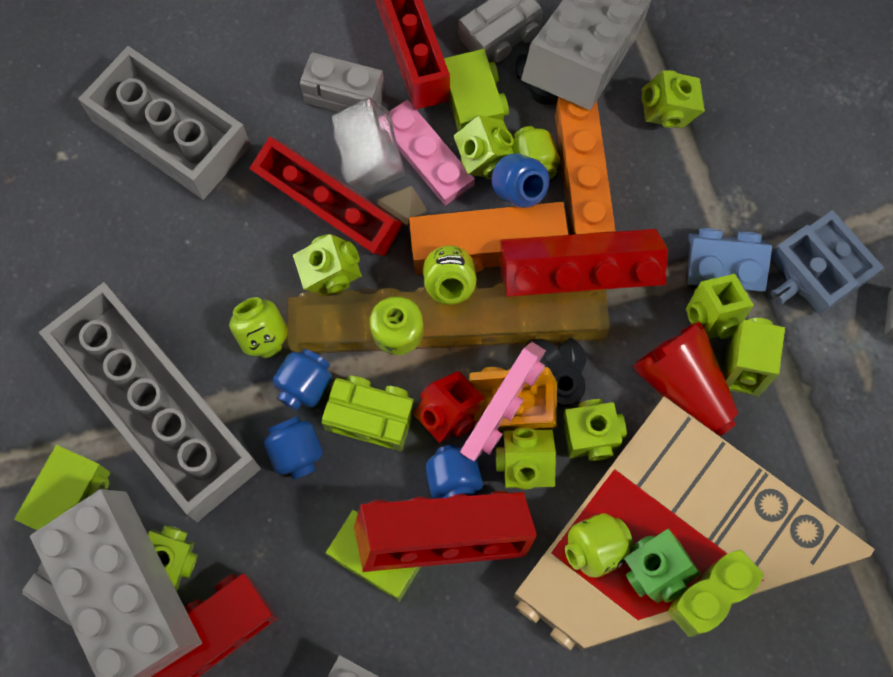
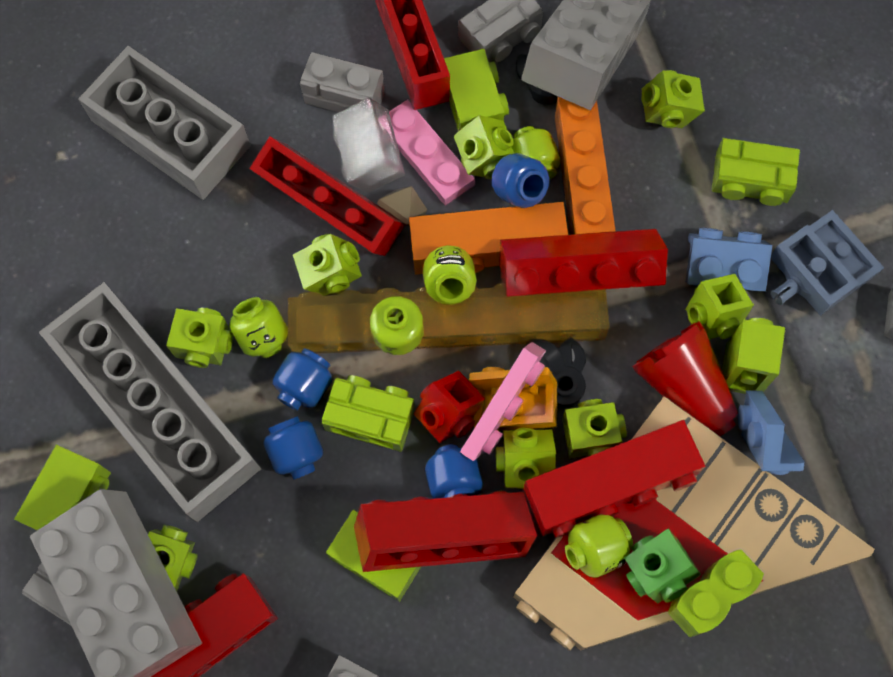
(200, 337): none -> lime brick
(613, 478): none -> red brick
(755, 171): none -> lime brick
(766, 436): none -> medium blue bracket

